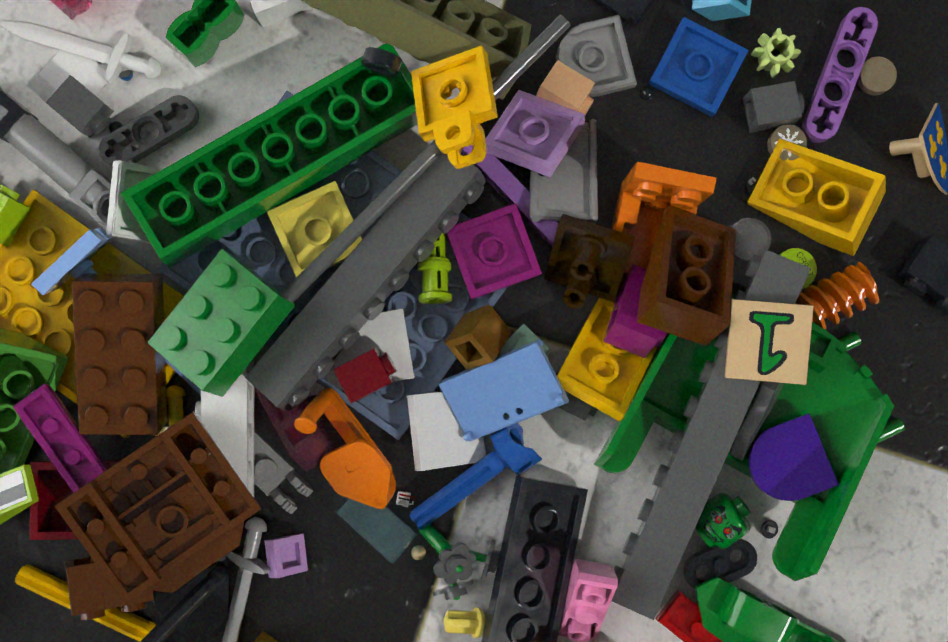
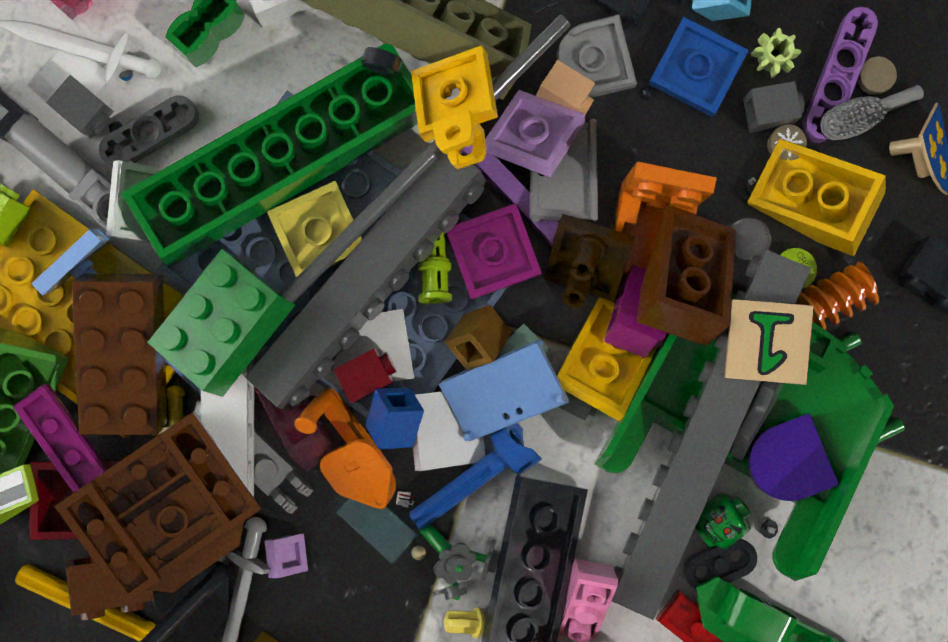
(394, 418): none -> blue brick
(863, 113): none -> light grey piece

